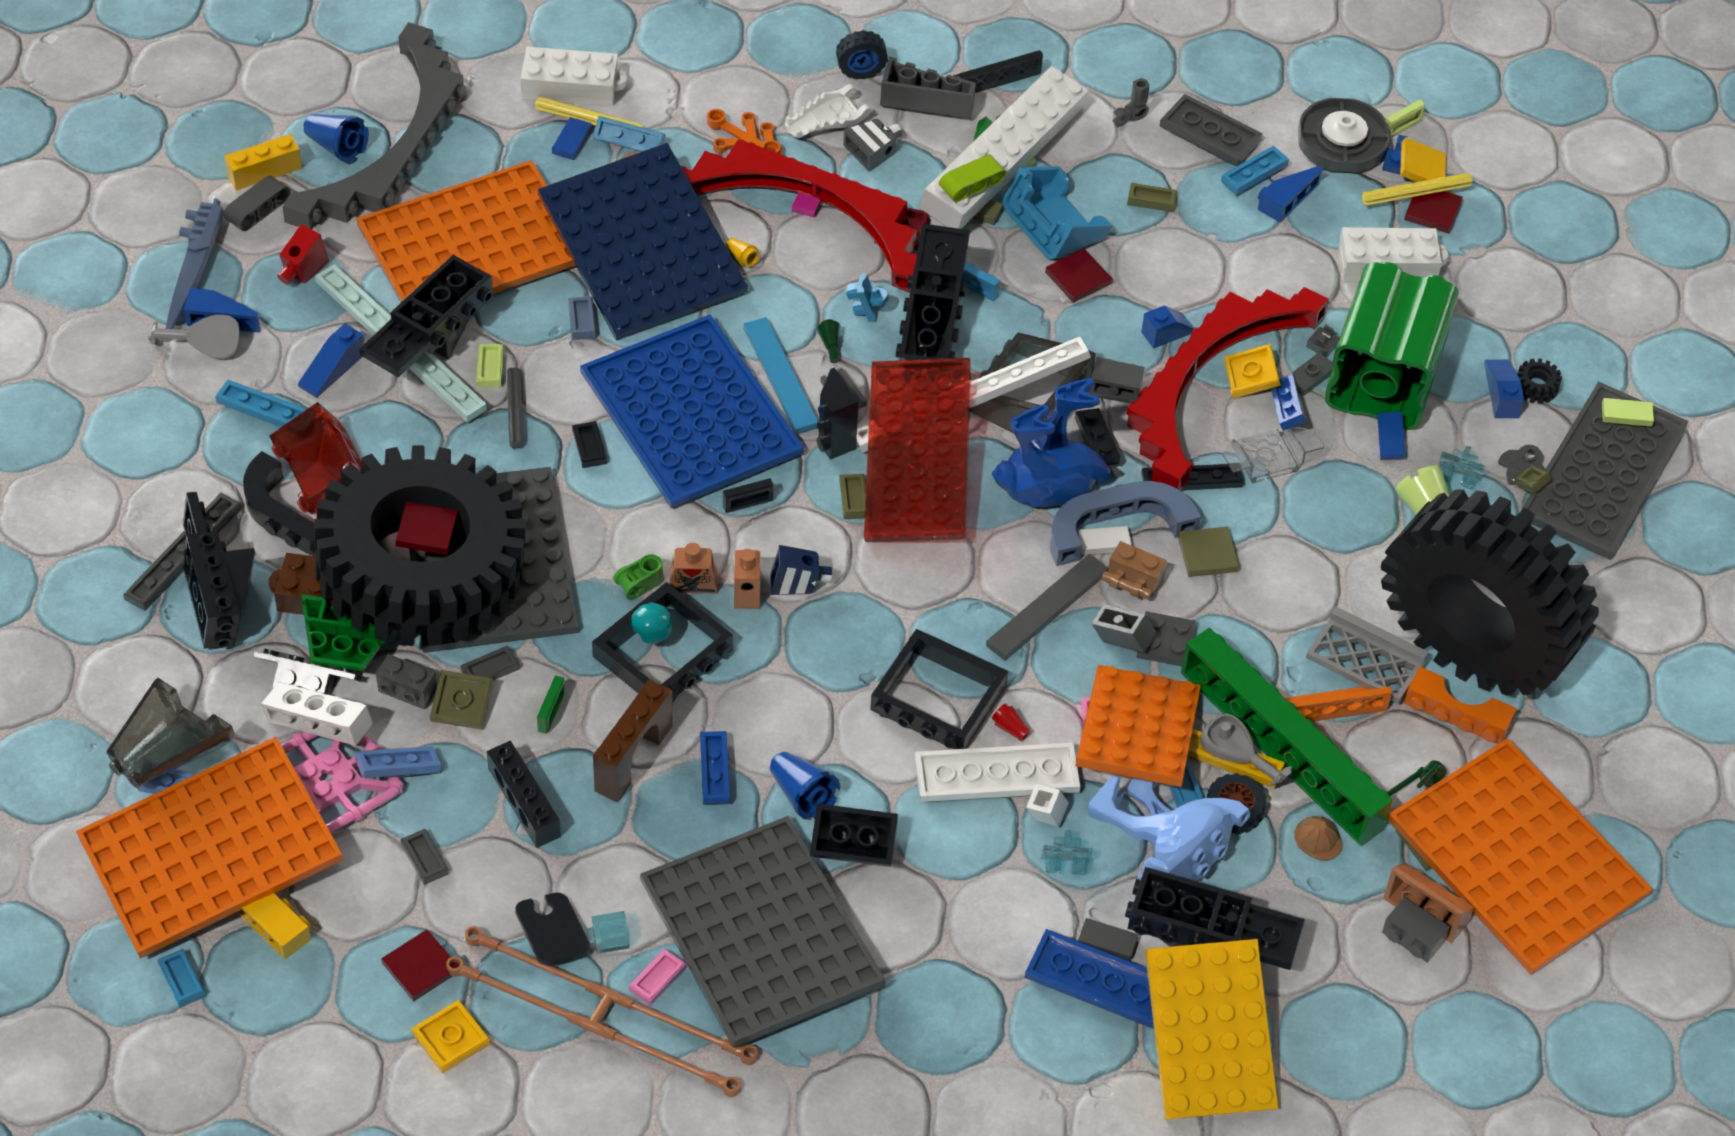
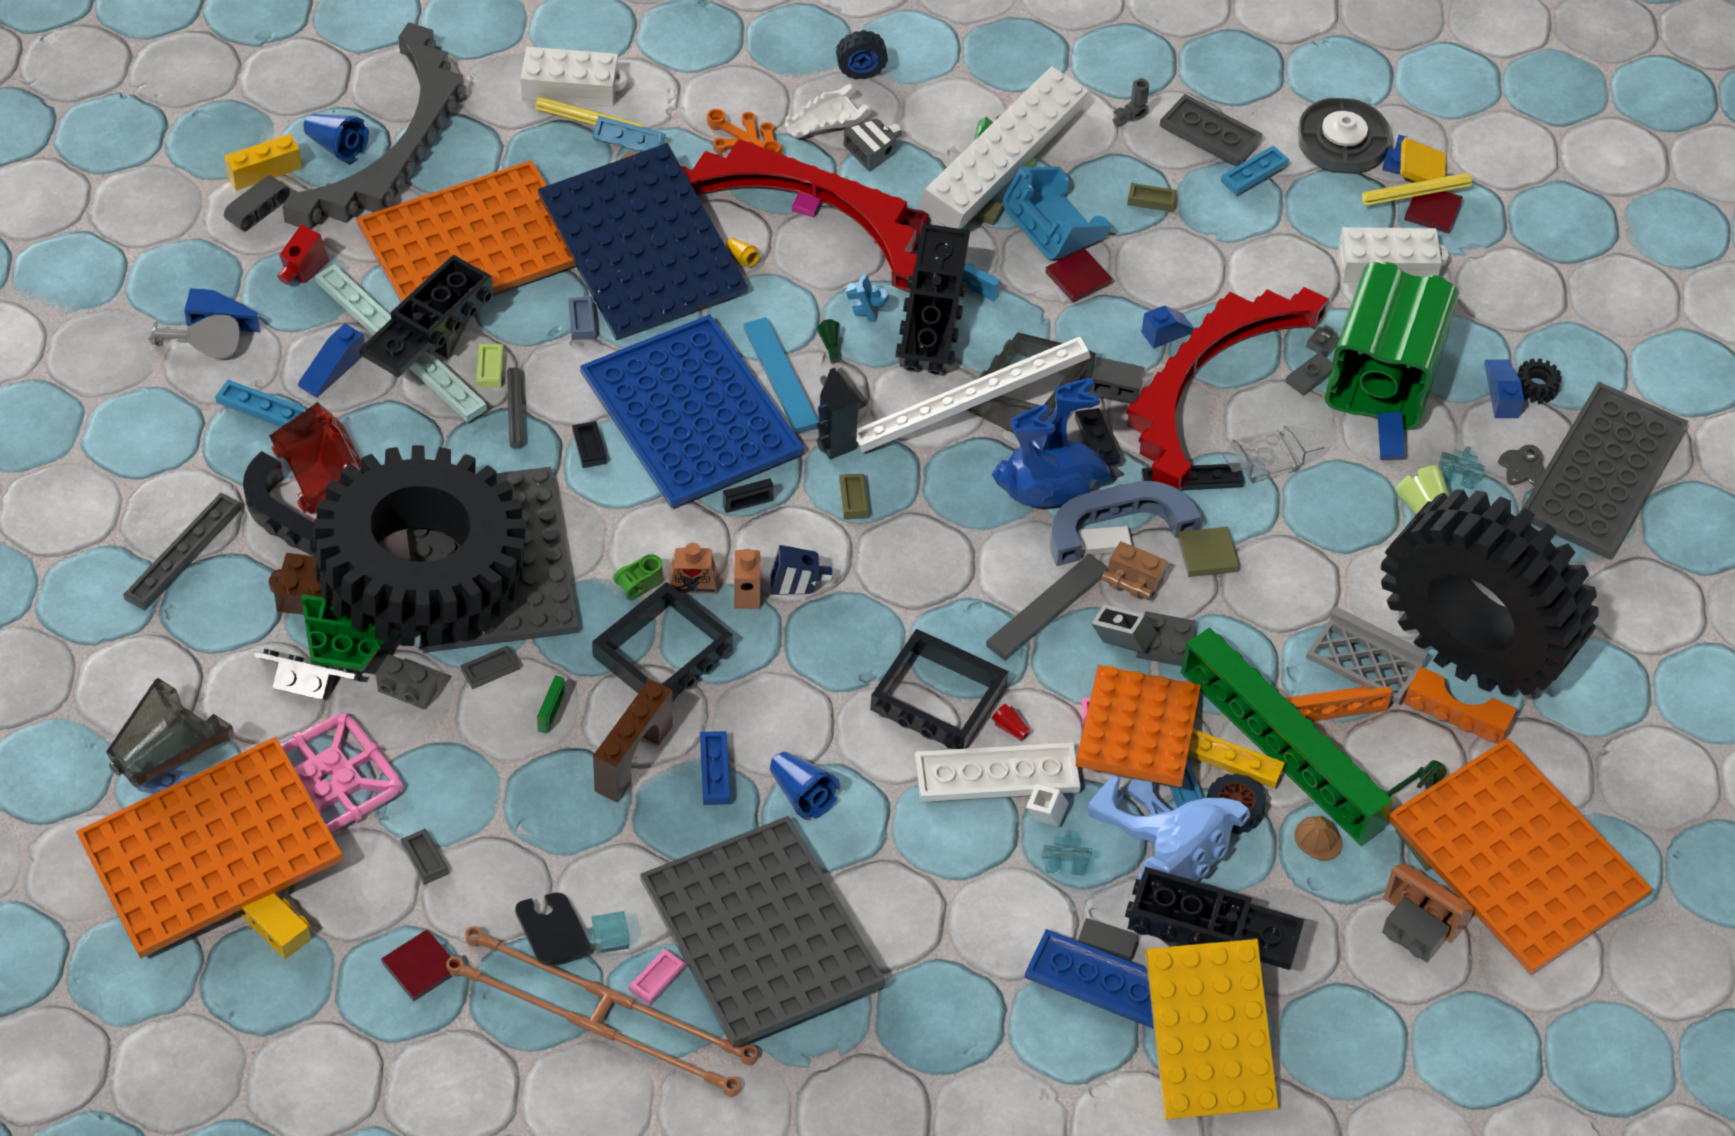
(181, 978): dark azure tile -> none
(200, 244): sand blue piece -> none
(215, 577): black wedge -> none
(317, 713): white brick -> none
(397, 762): medium blue plate -> none
(426, 528): dark red tile -> none
(450, 1036): yellow tile -> none
(461, 699): olive tile -> none
(523, 794): black brick -> none
(571, 138): blue tile -> none
(652, 622): teal hair -> none
(854, 835): black slope -> none
(918, 450): clear red plate -> none
(926, 91): dark grey wedge -> none
(972, 178): lime beam -> none
(1004, 71): black fence -> none
(1231, 741): light grey piece -> none
(1252, 371): yellow tile -> none
(1288, 192): blue slope -> none
(1288, 403): blue plate -> none
(1405, 117): yellowish green tile -> none
(1532, 479): olive tile -> none
(1627, 412): yellowish green tile -> none

